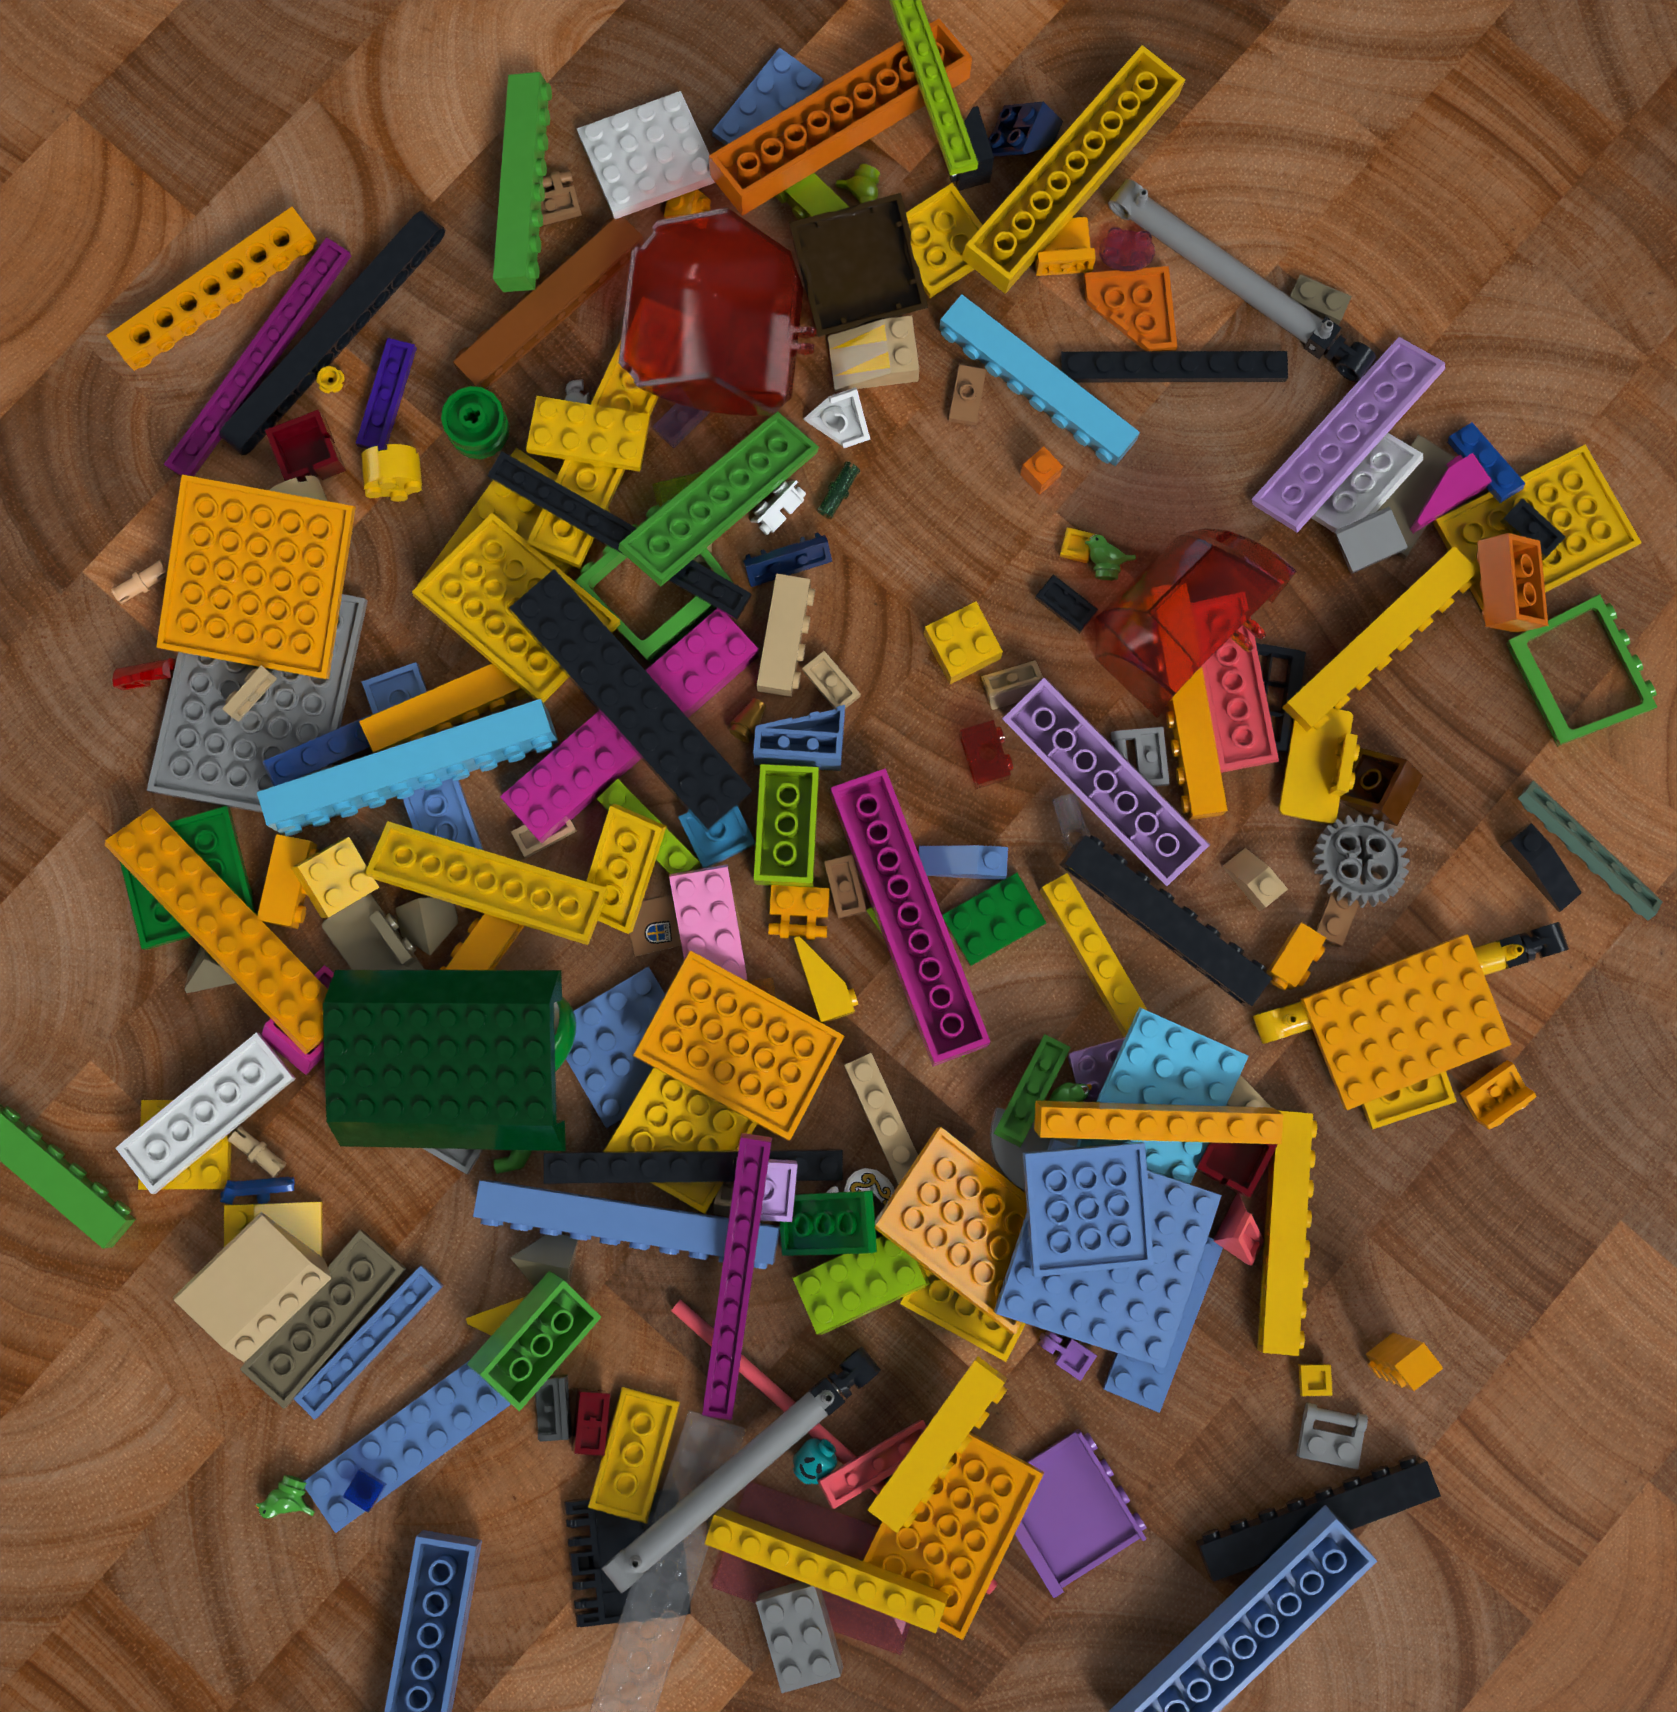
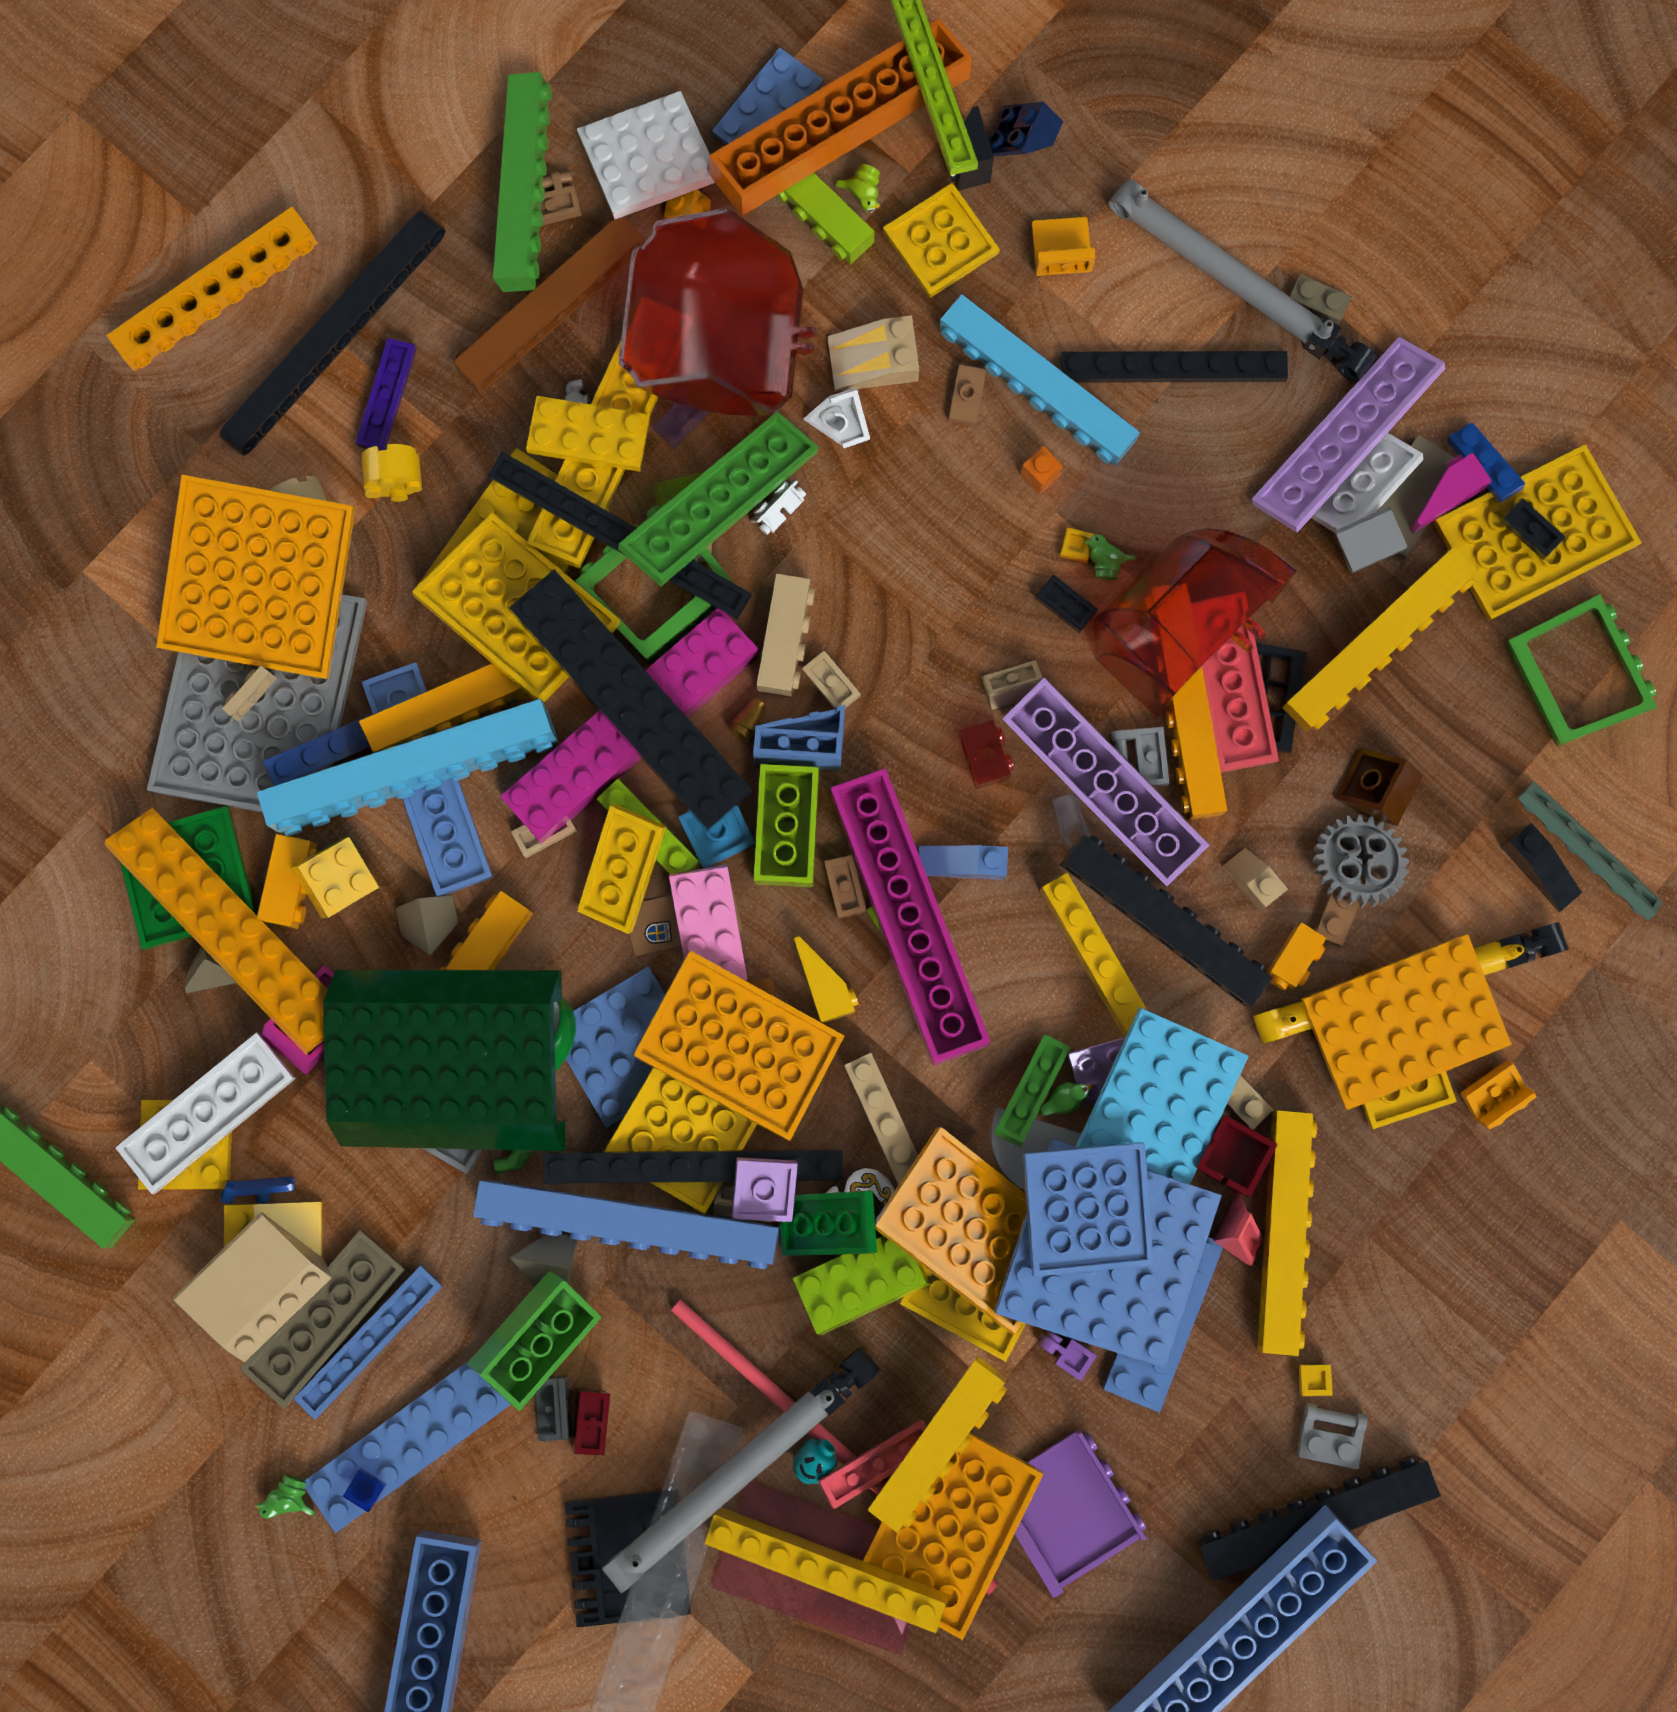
(140, 582): light nougat pin -> none
(141, 674): red slope -> none
(257, 1152): tan pin -> none
(258, 357): magenta plate -> none
(305, 448): dark red piece -> none
(327, 373): yellow plate -> none
(370, 938): dark tan bracket -> none
(475, 422): green wheel -> none
(487, 882): yellow plate -> none
(492, 1319): yellow slope -> none
(634, 1455): yellow tile -> none
(737, 1275): magenta plate -> none
(788, 560): dark blue plate -> none
(798, 902): light orange plate -> none
(799, 1635): light grey brick -> none
(838, 490): clear green pin -> none
(858, 265): dark brown tile -> none
(963, 642): yellow brick -> none
(993, 919): green plate -> none
(1073, 169): yellow brick -> none
(1127, 249): clear pink dish -> none
(1136, 304): orange plate -> none
(1158, 1122): light orange brick -> none
(1319, 768): yellow bracket -> none
(1403, 1361): light orange brick -> none
(1512, 583): orange brick -> none

